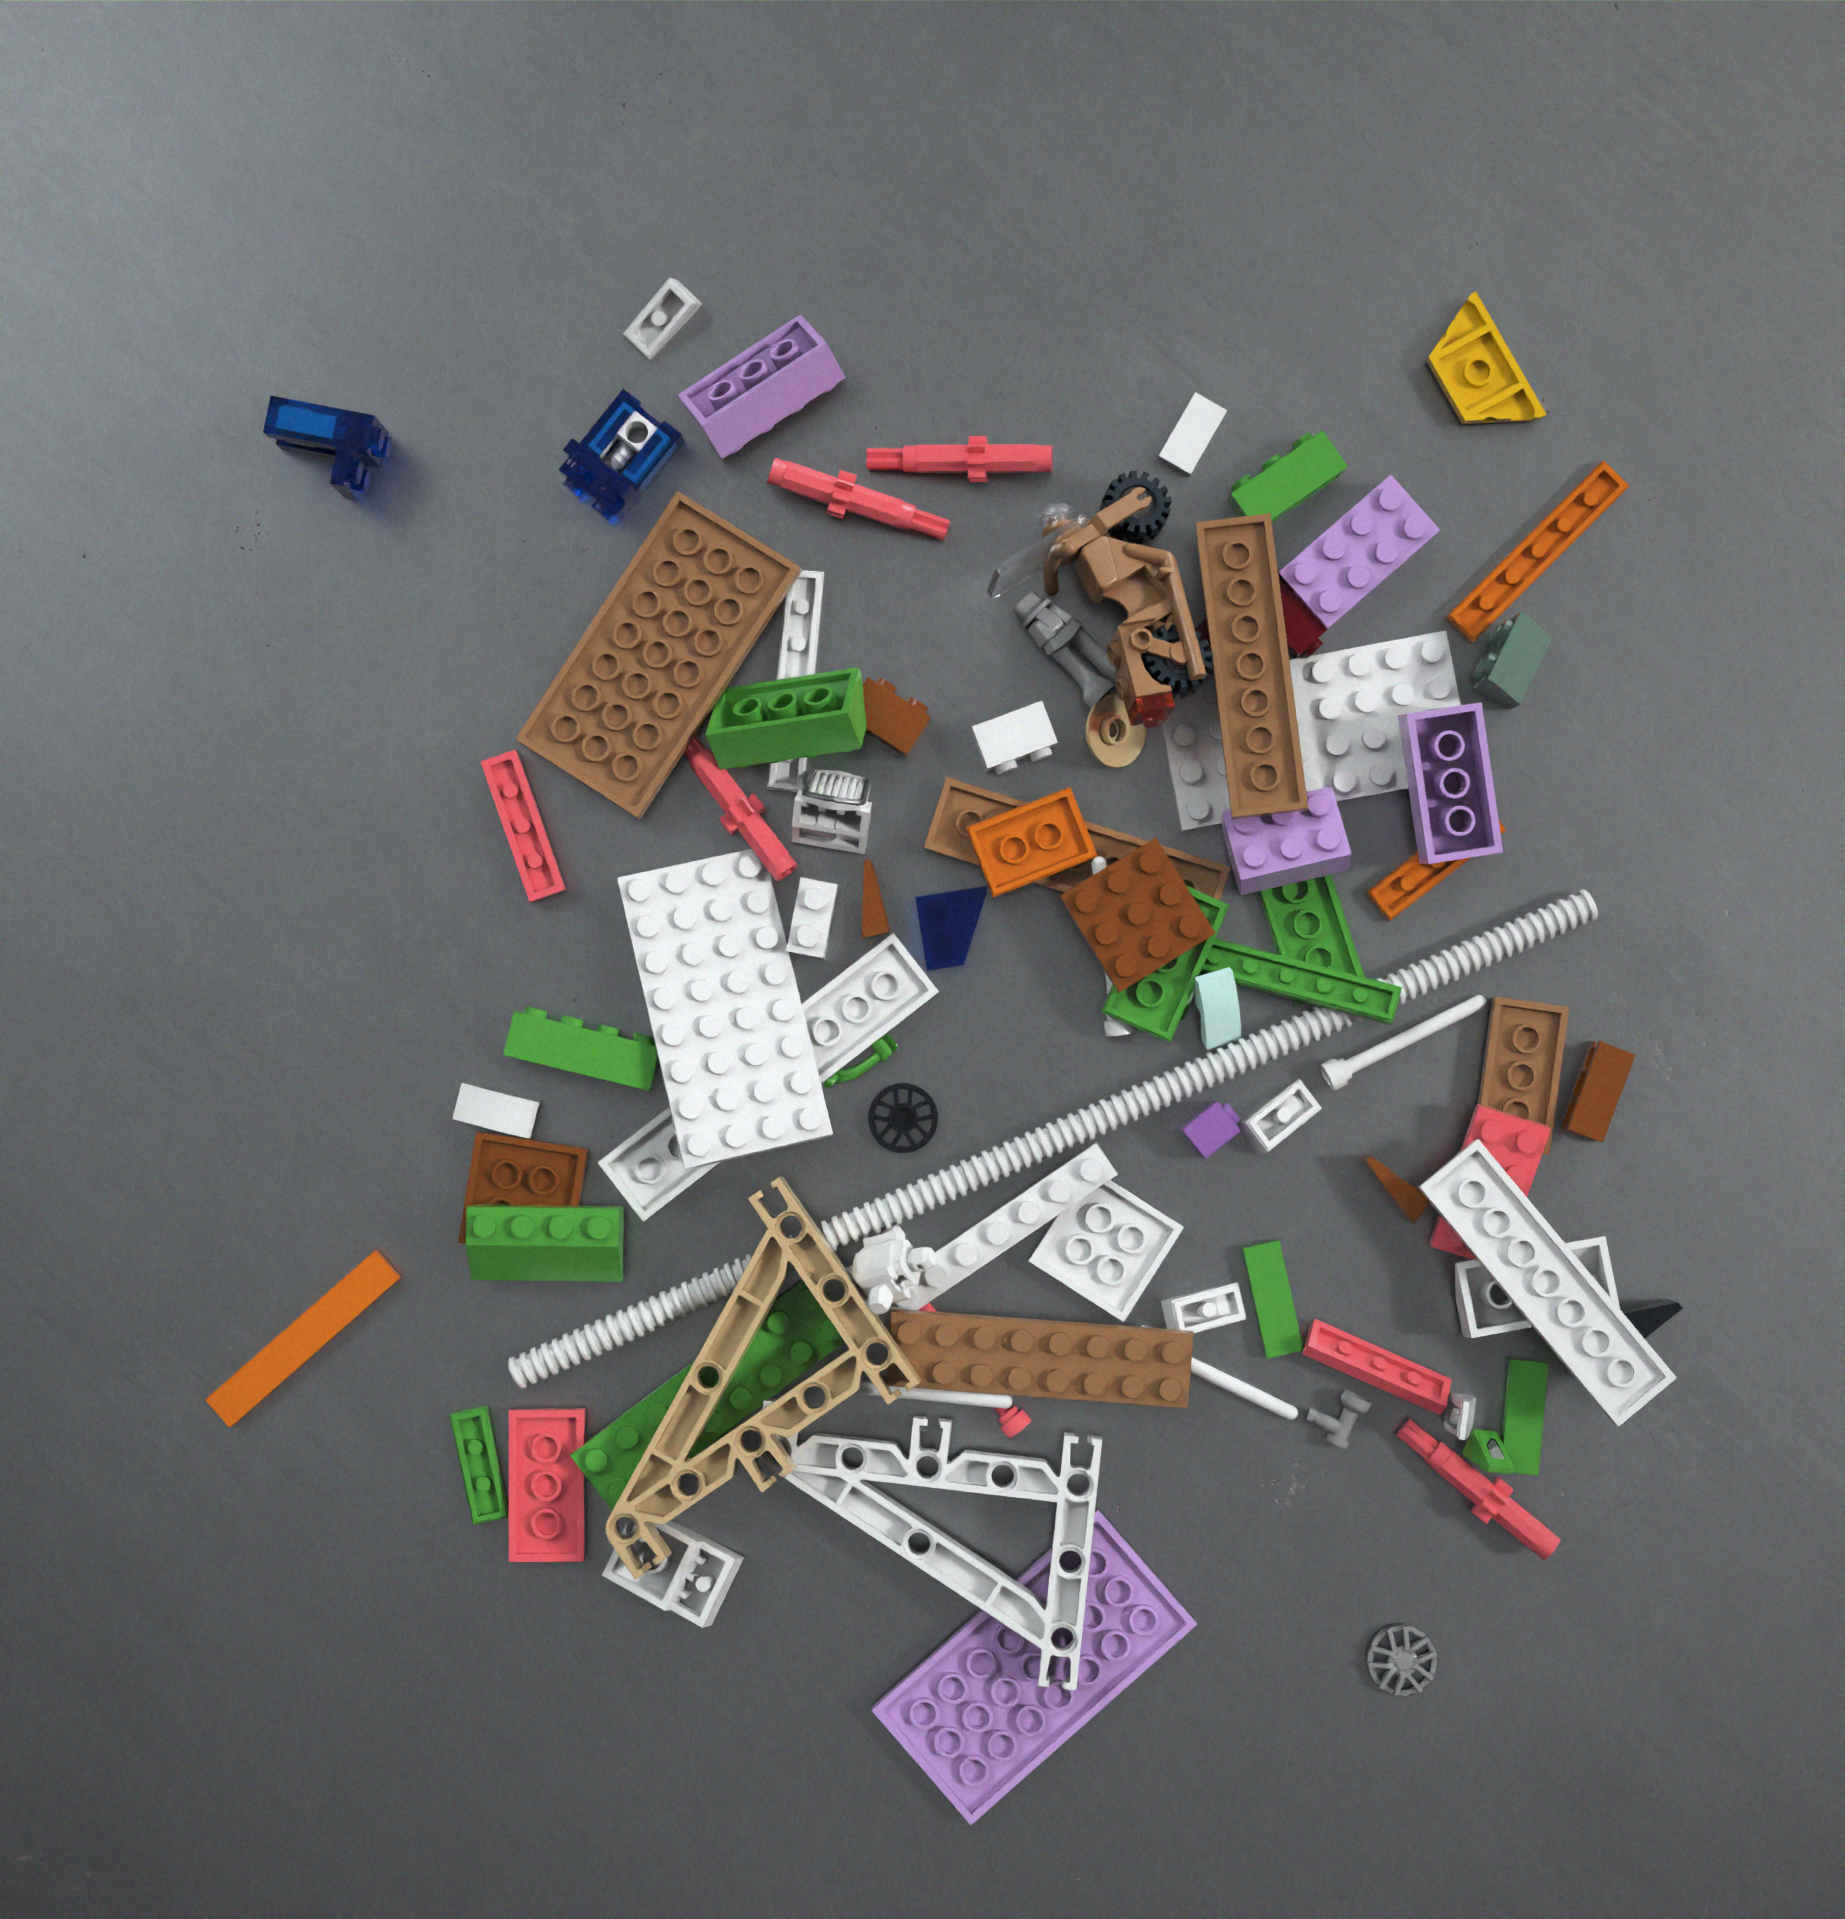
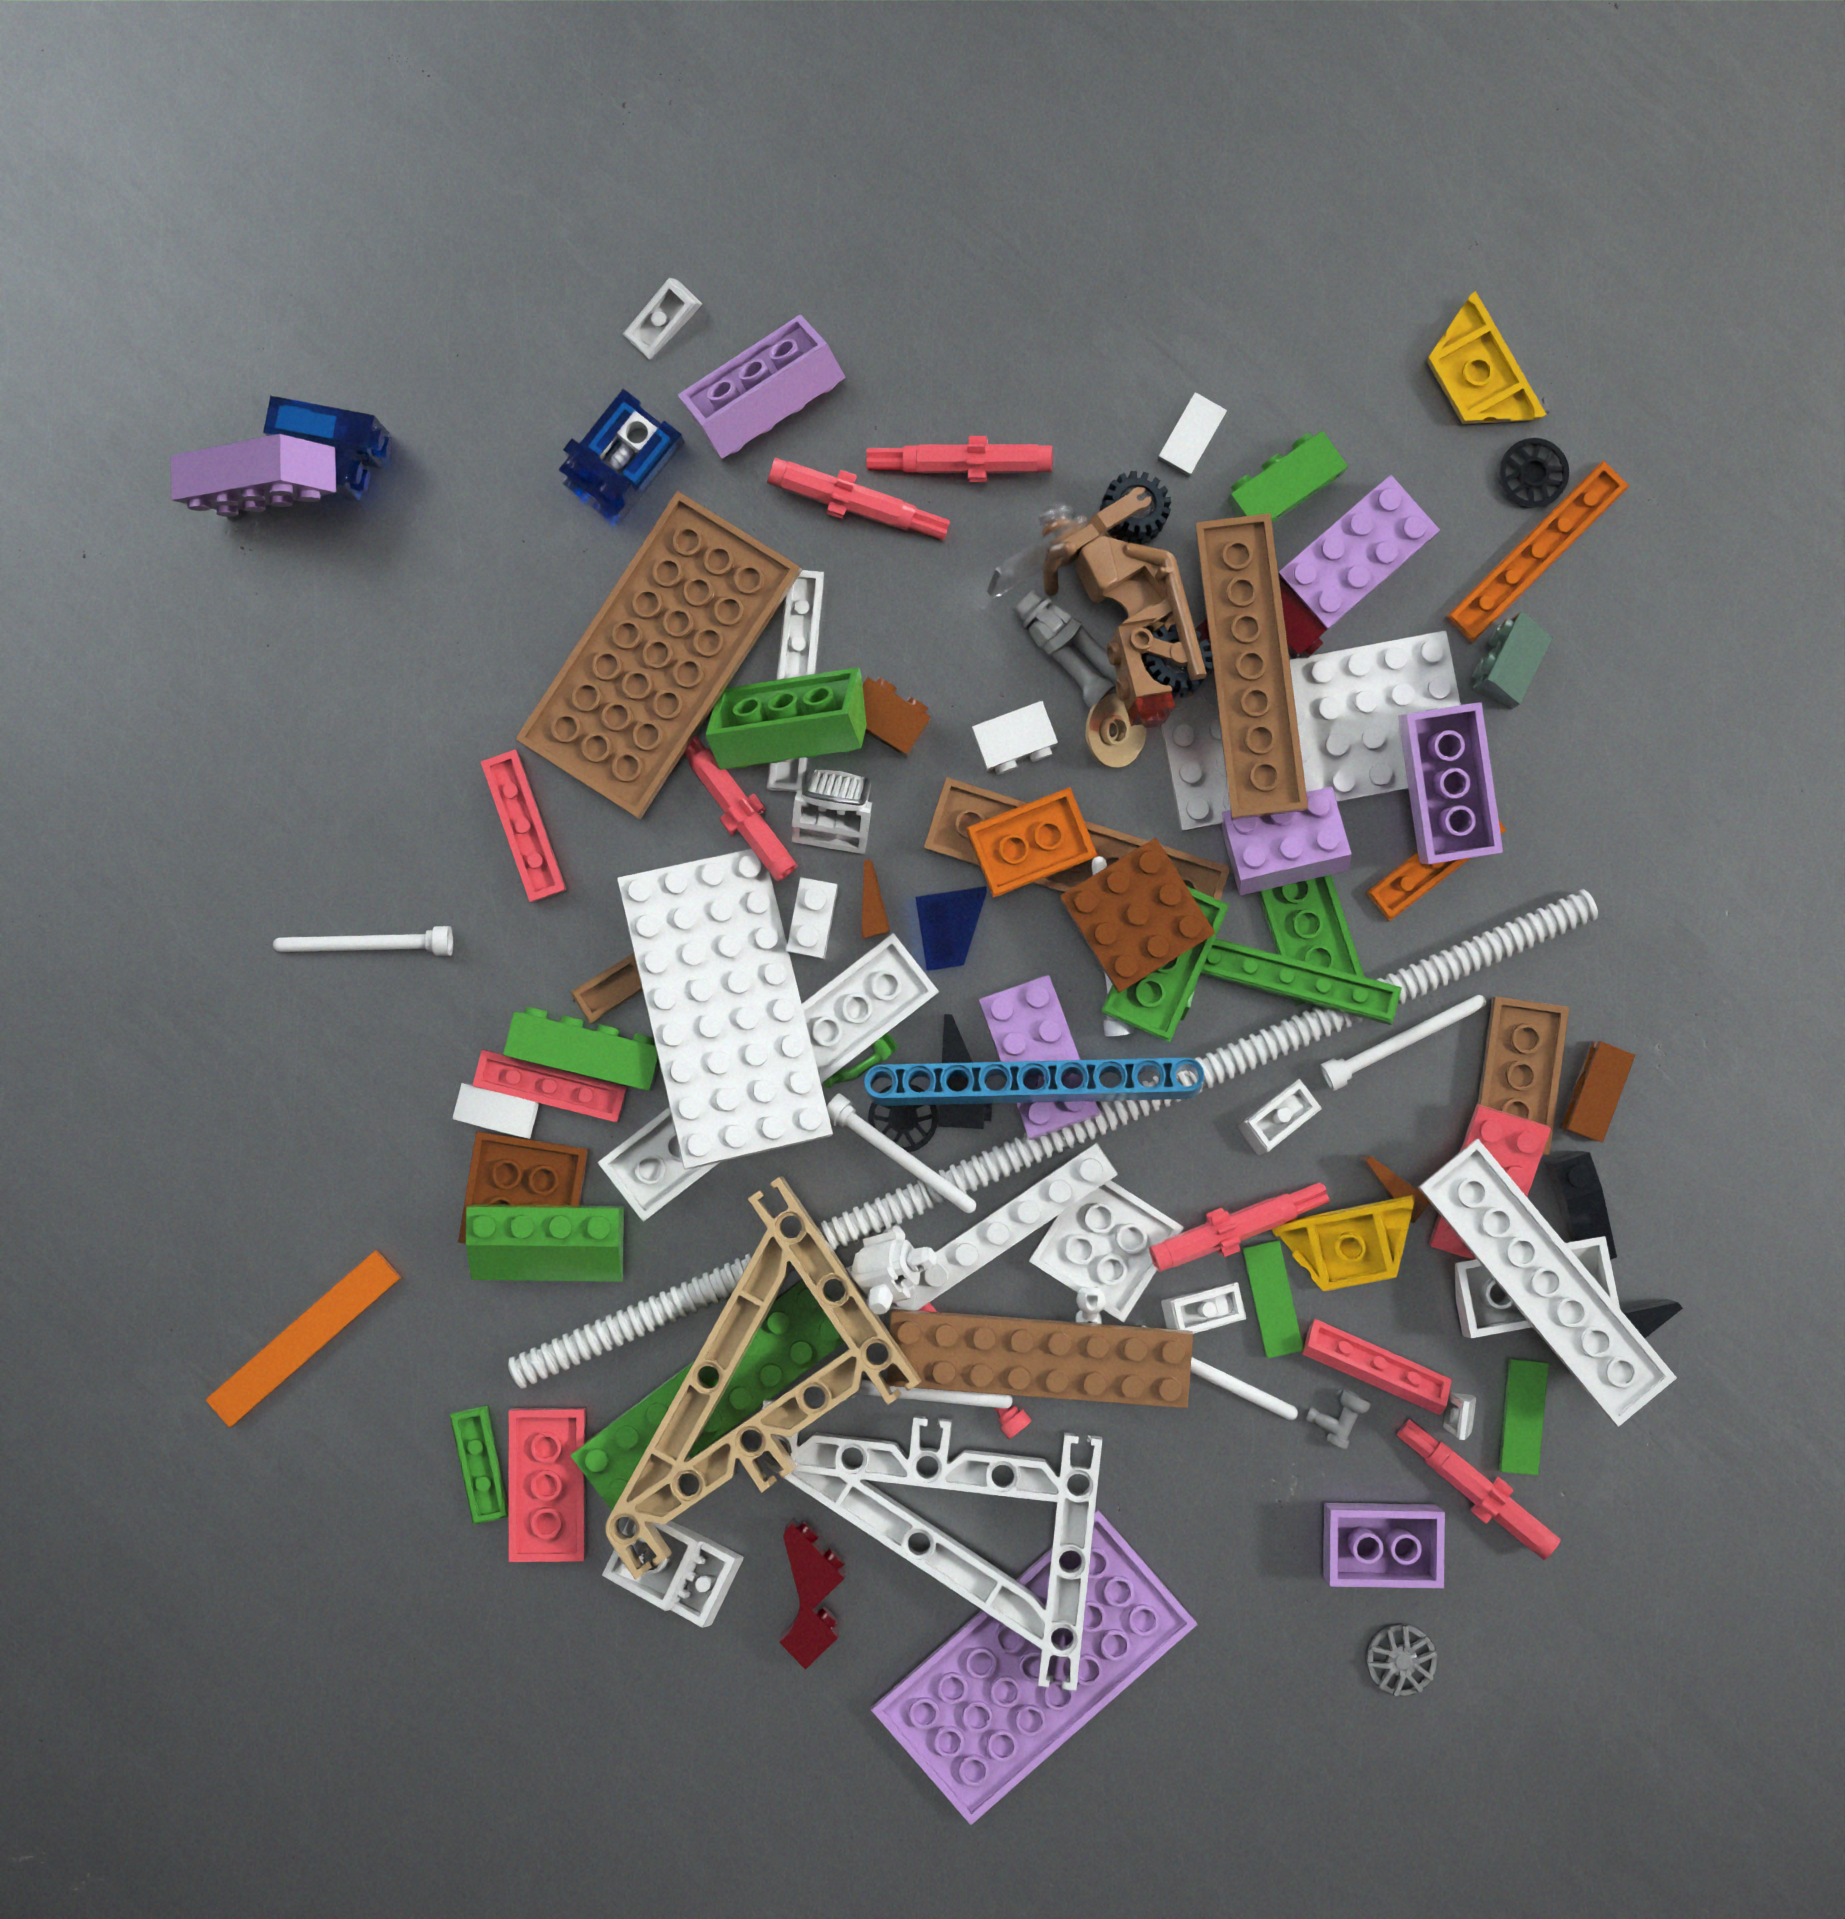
(253, 475): none -> lavender brick
(436, 941): none -> white piece
(550, 1086): none -> coral plate
(608, 989): none -> medium nougat tile
(815, 1576): none -> dark red arch
(843, 1114): none -> white piece
(959, 1115): none -> black slope
(1032, 1027): none -> lavender plate
(1051, 1091): none -> dark azure beam
(1090, 1302): none -> white arm
(1211, 1128): medium lavender brick -> none
(1219, 1008): light aqua slope -> none
(1227, 1230): none -> coral piece
(1350, 1243): none -> yellow wing
(1383, 1545): none -> lavender brick
(1488, 1452): bright green slope -> none
(1533, 472): none -> black wheel
(1580, 1198): none -> black slope

